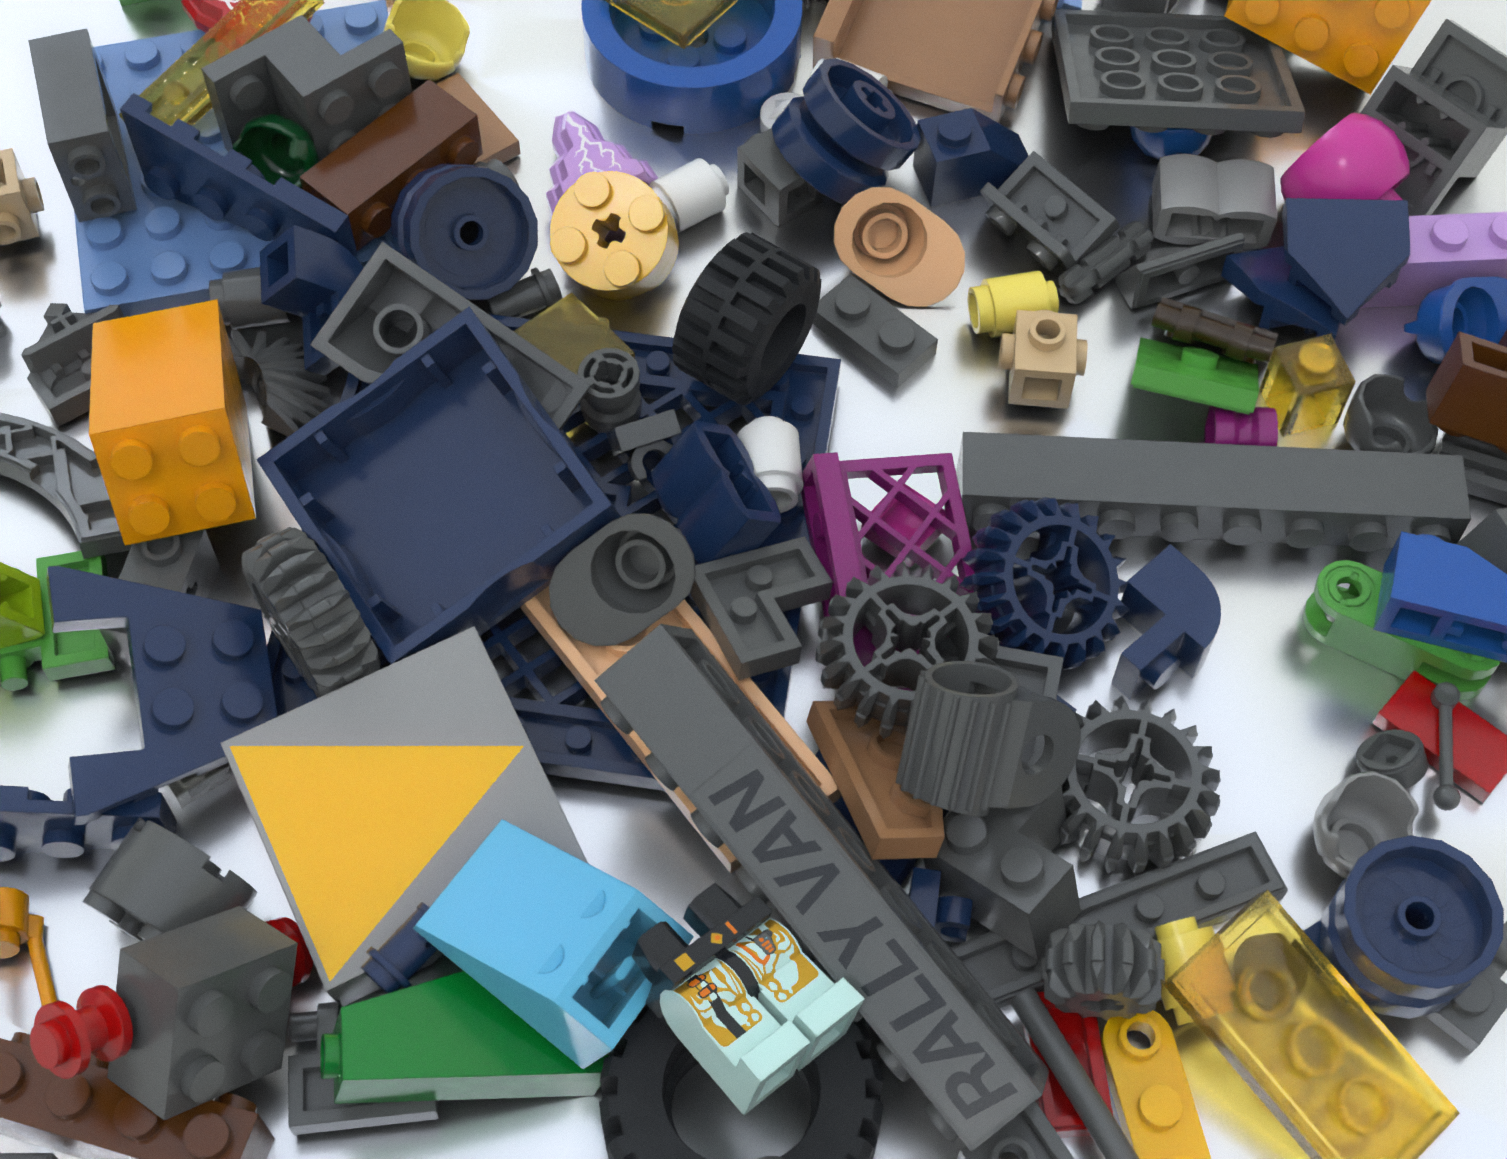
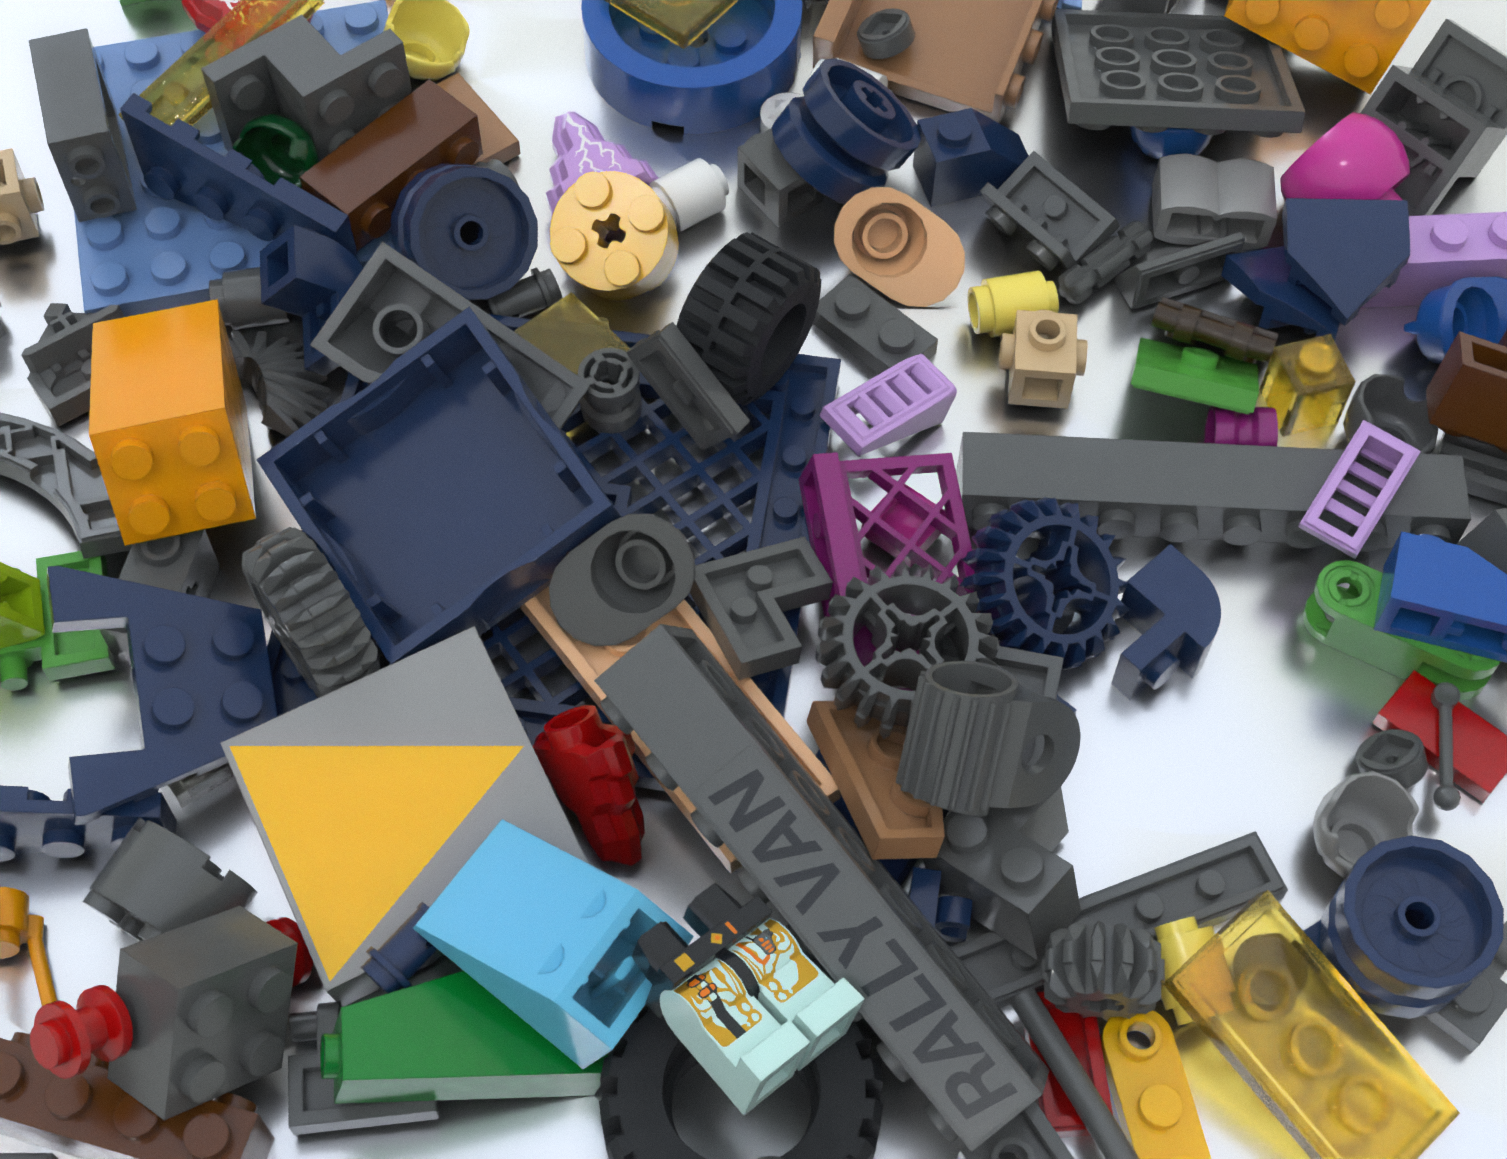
(596, 780): none -> red rock
(644, 436): dark grey tile -> none
(687, 386): none -> dark grey tile
(714, 493): dark blue brick -> none
(775, 458): white brick -> none
(886, 33): none -> dark grey tile
(894, 403): none -> lavender slope
(1180, 788): dark grey gear -> none
(1380, 449): none -> lavender slope

